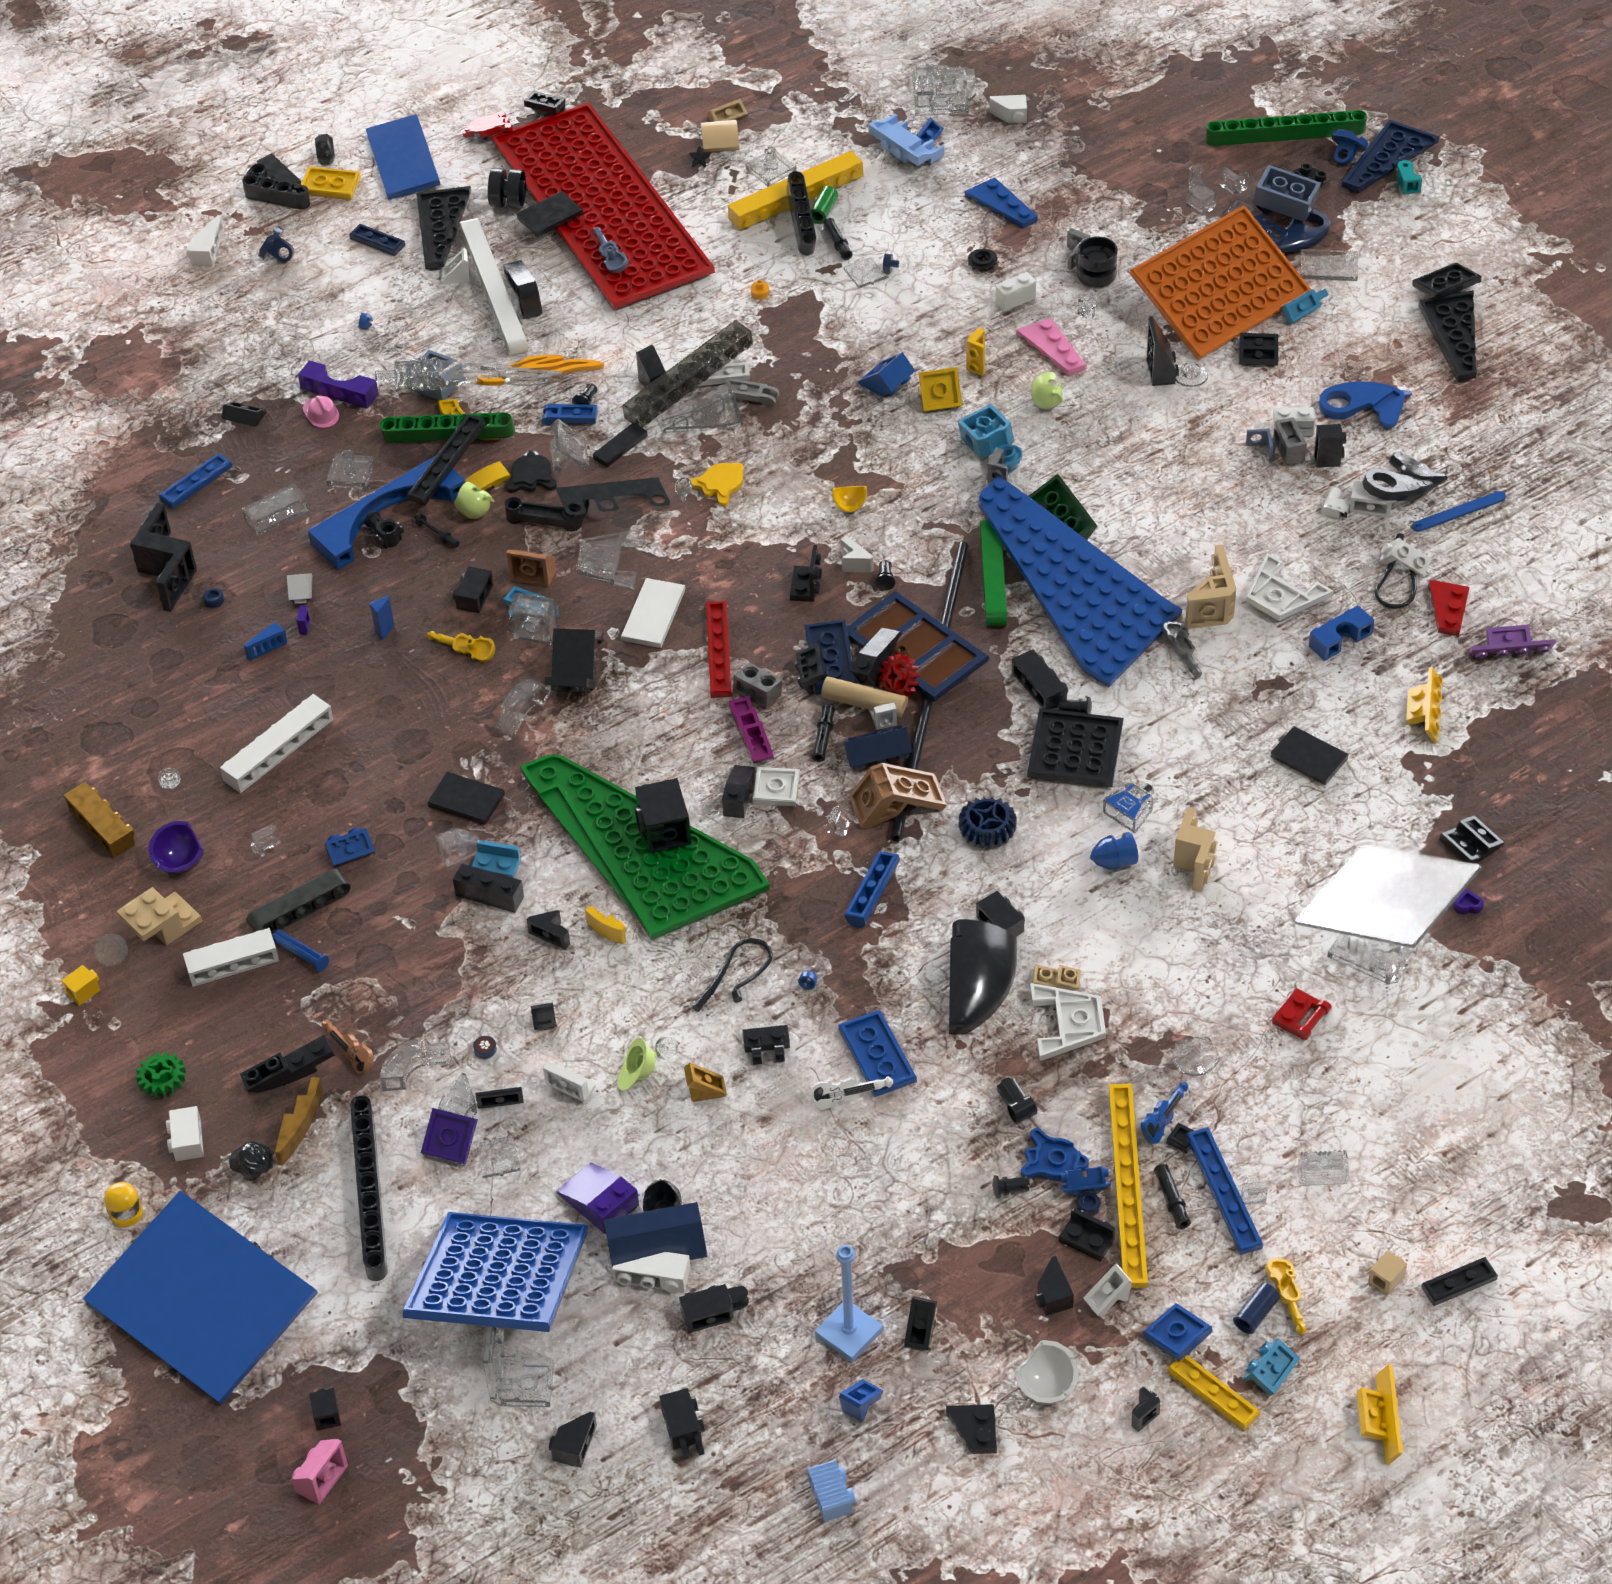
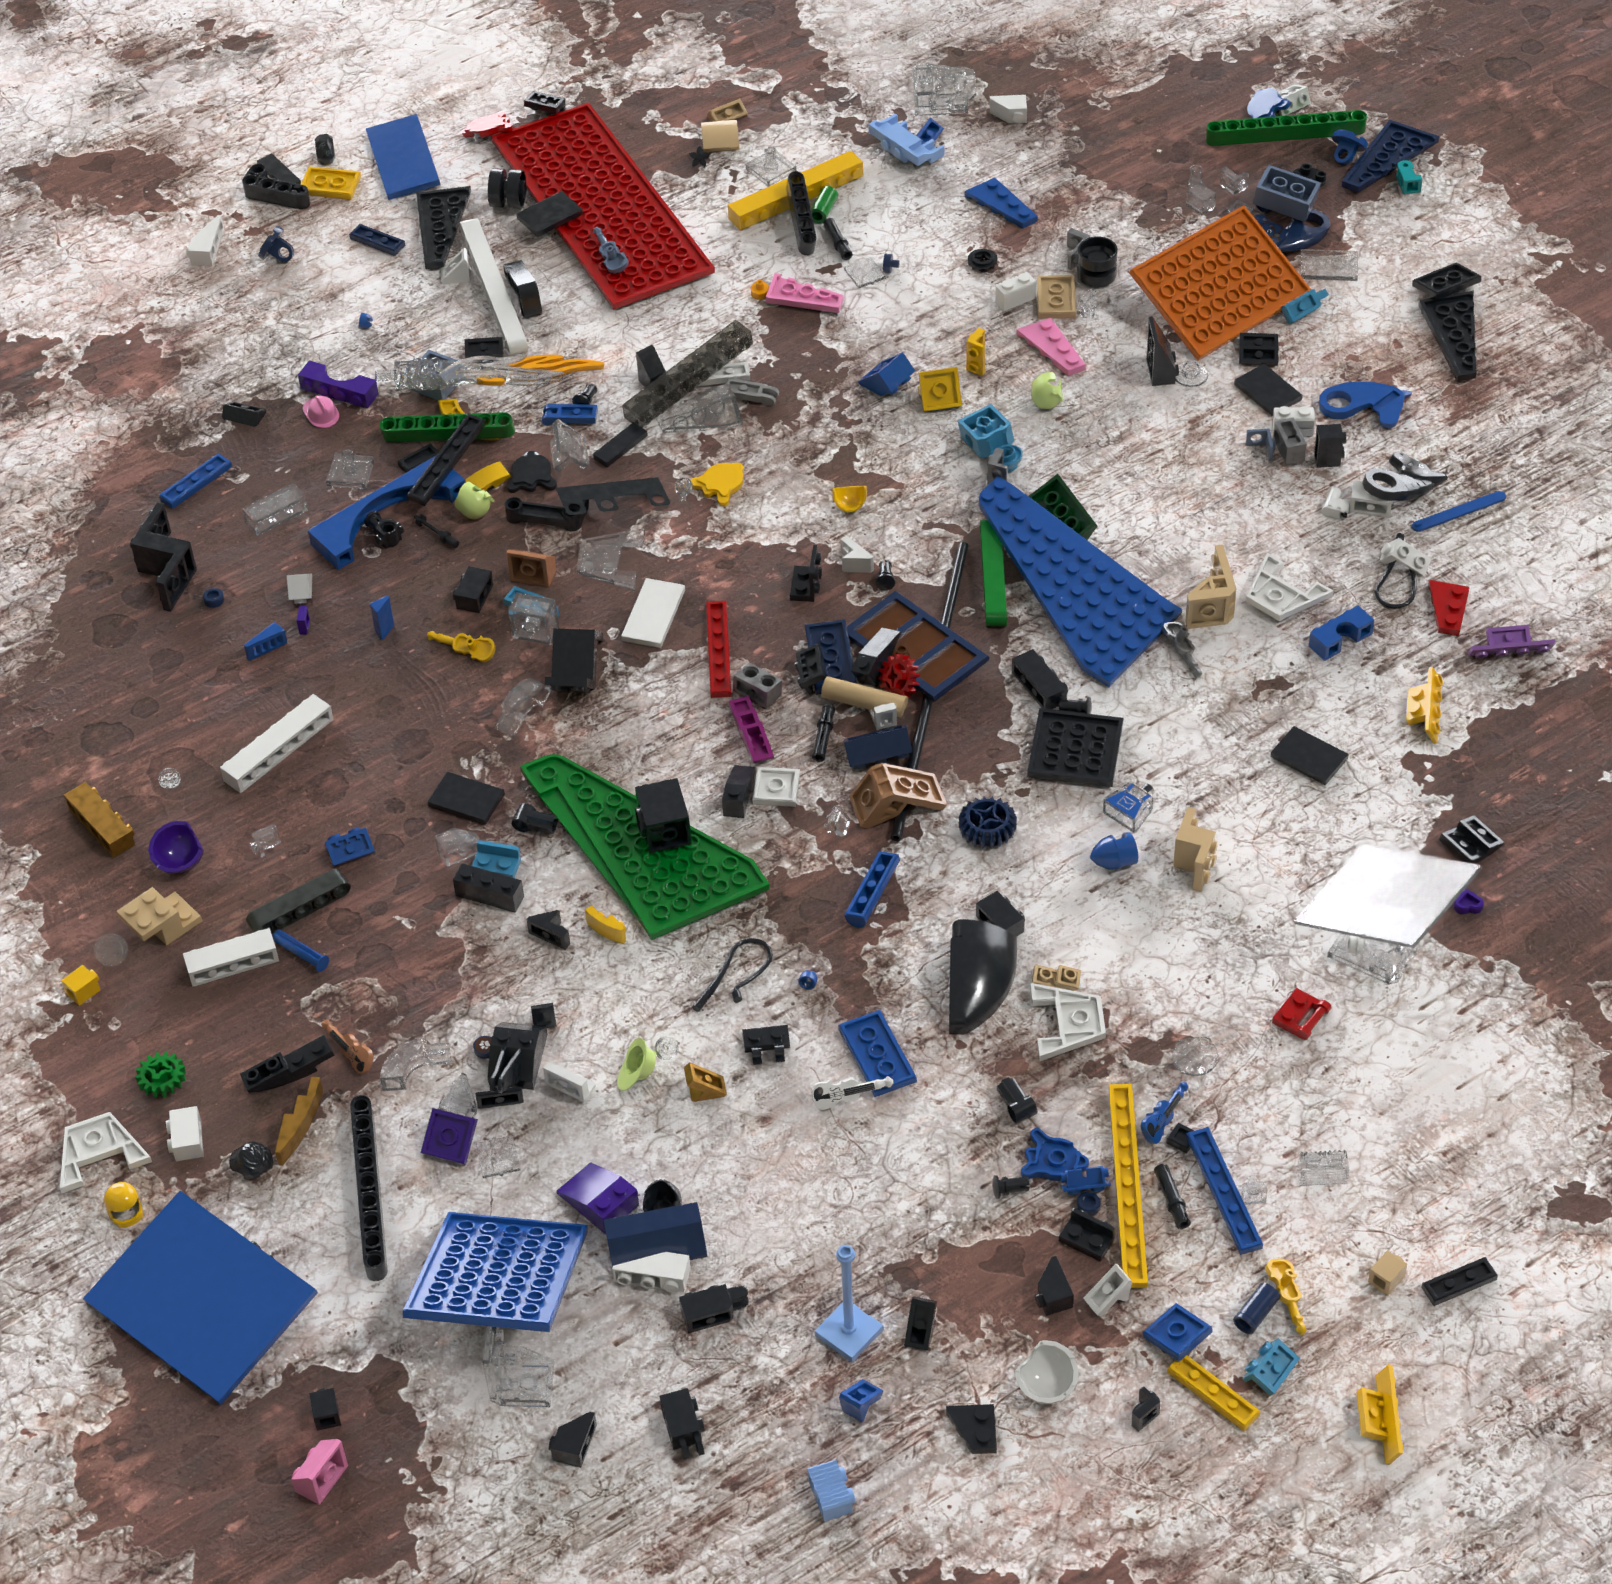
(94, 1141): none -> white wing
(417, 458): none -> black tile
(484, 347): none -> black plate
(515, 1055): none -> black slope
(528, 818): none -> black piece
(790, 293): none -> bright pink wing
(1056, 296): none -> tan tile
(1266, 103): none -> tile
(1267, 389): none -> black tile
(1298, 97): none -> white bracket

